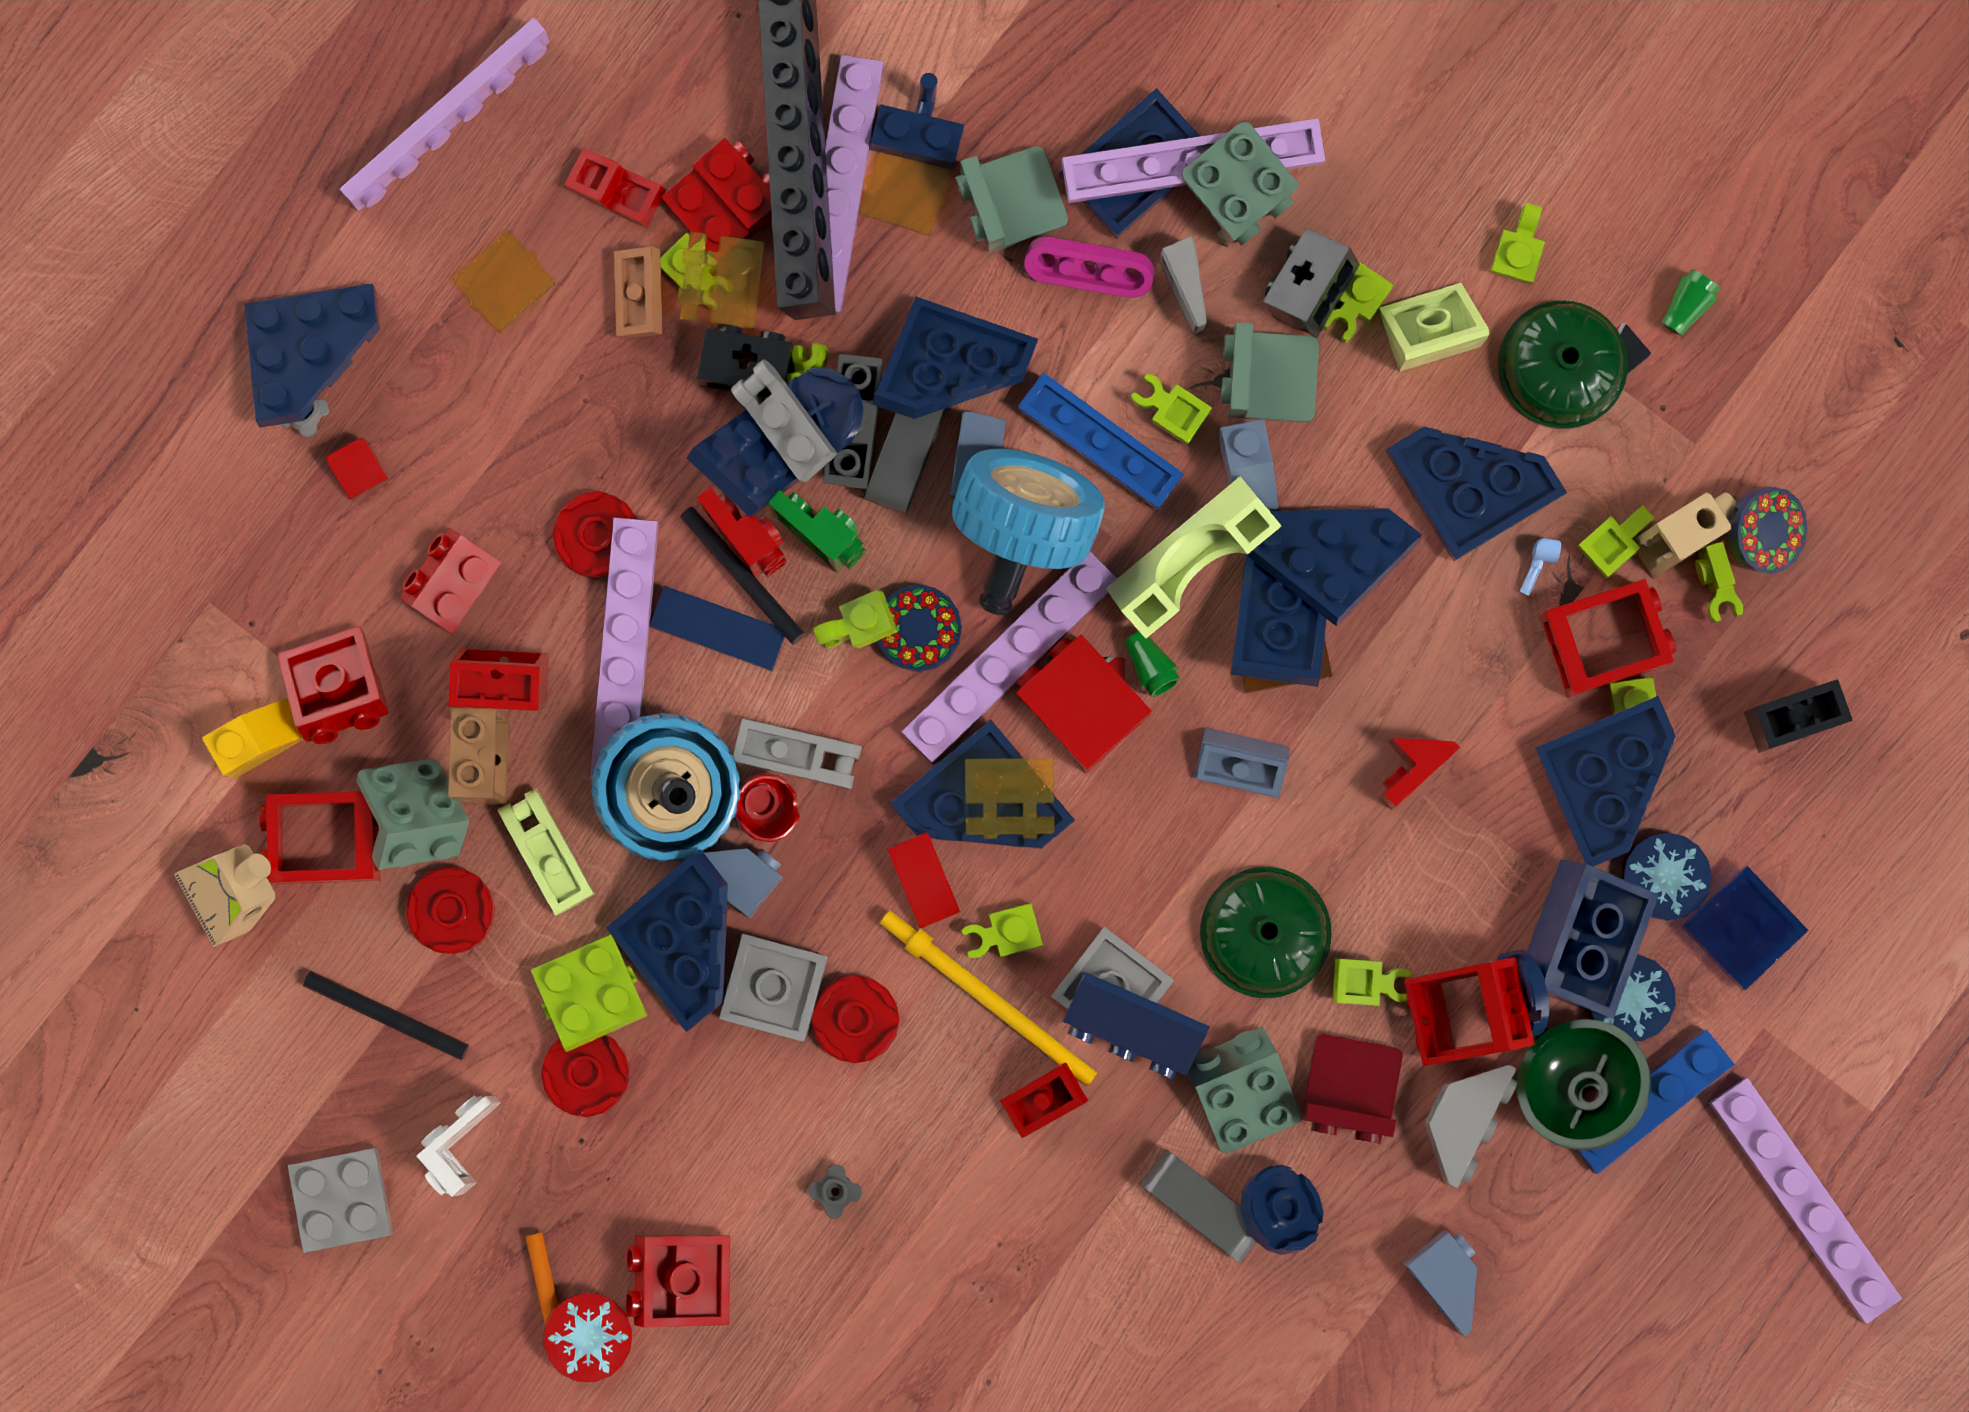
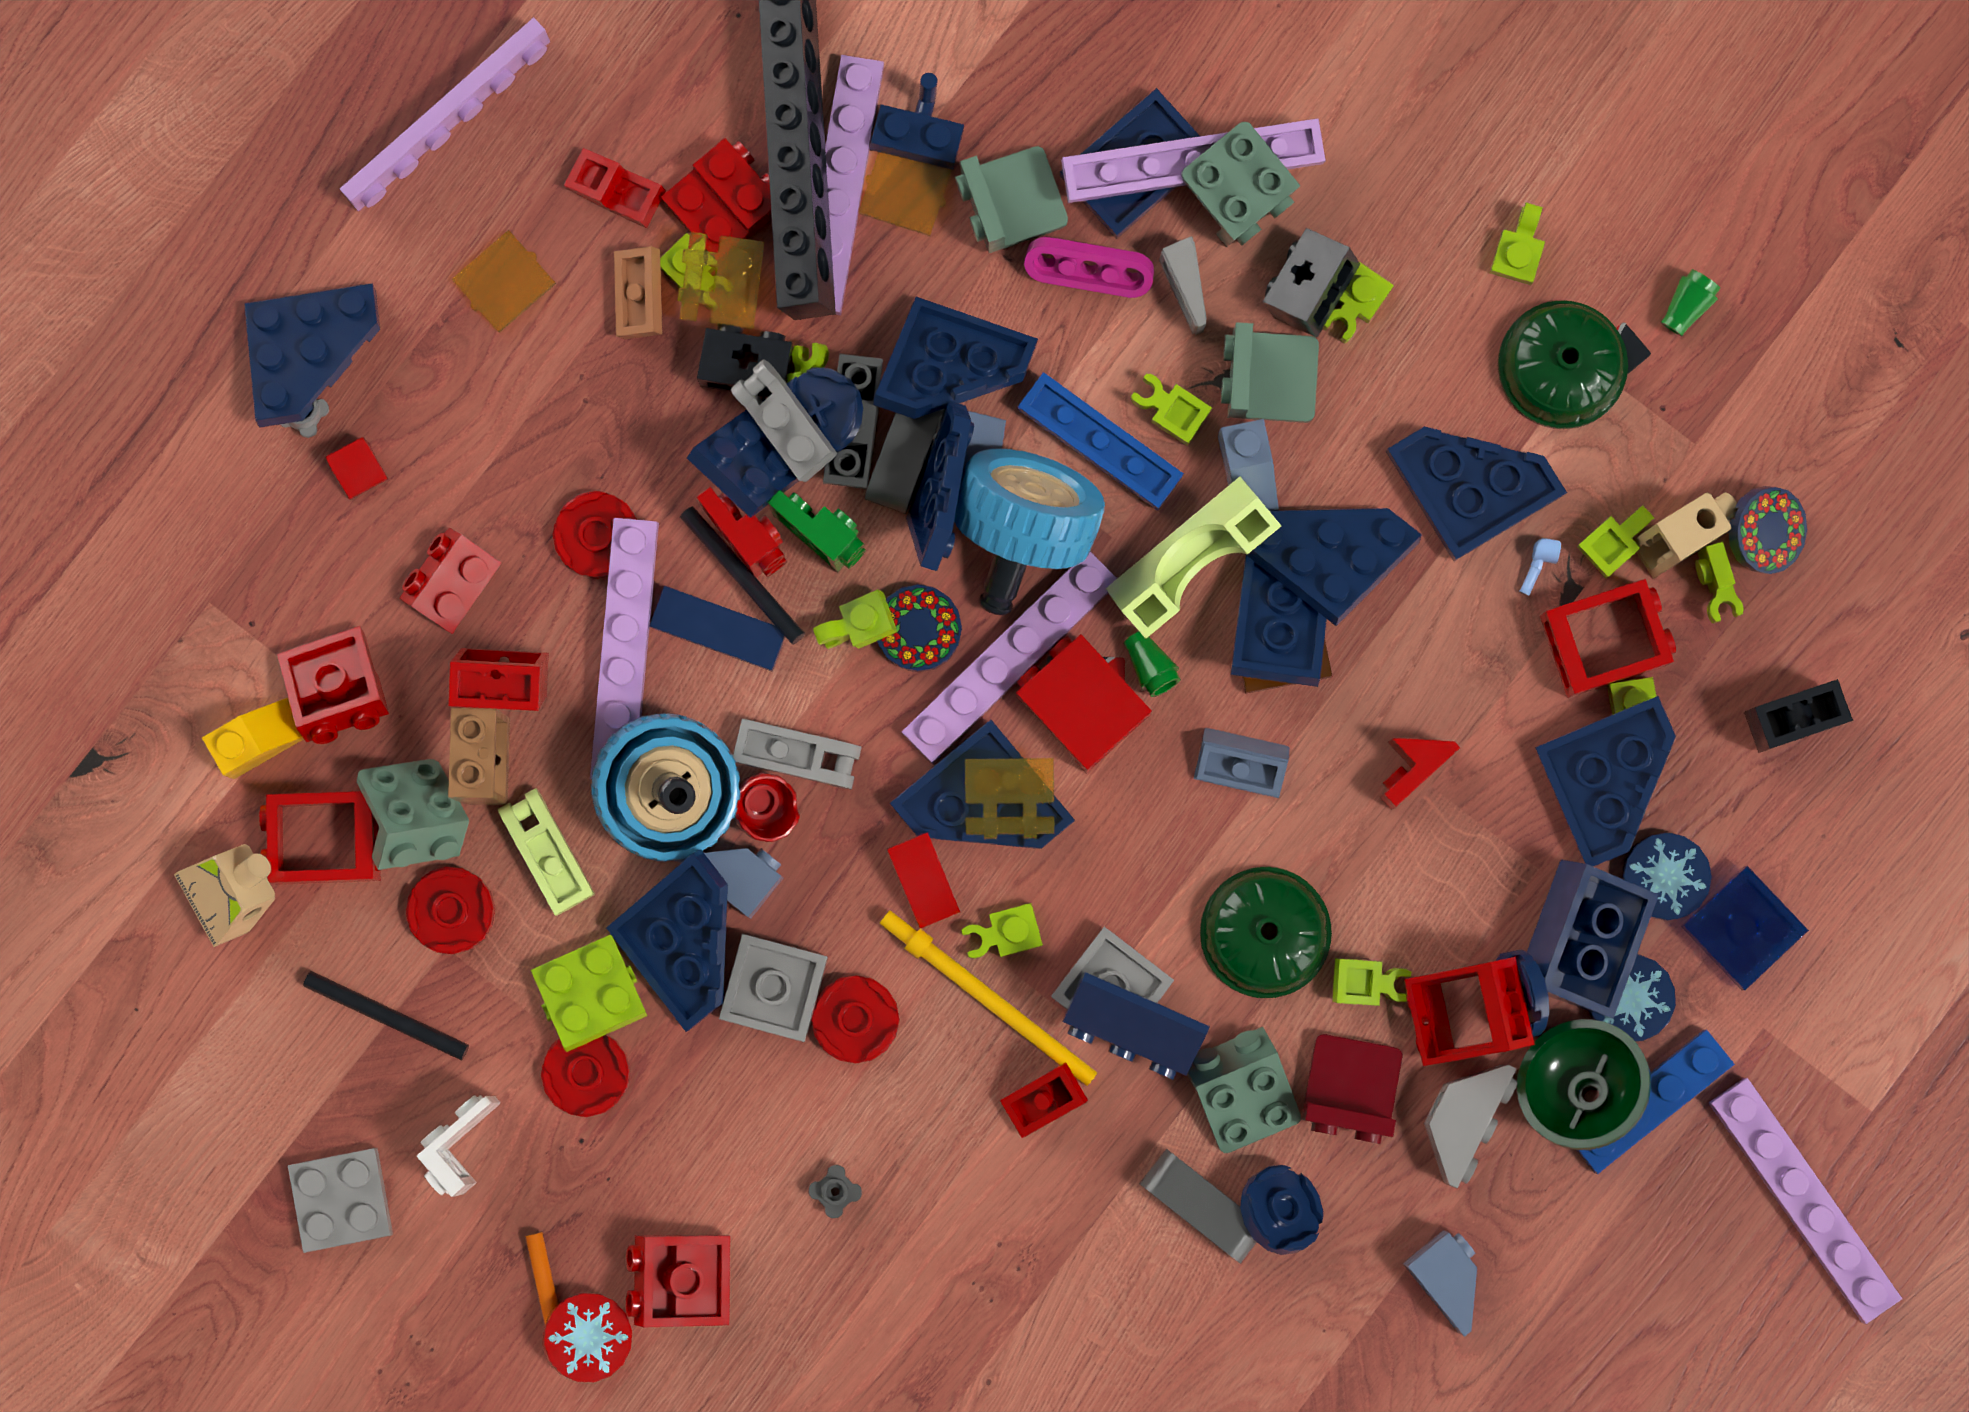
(937, 493): none -> dark blue plate
(1433, 326): yellowish green slope -> none

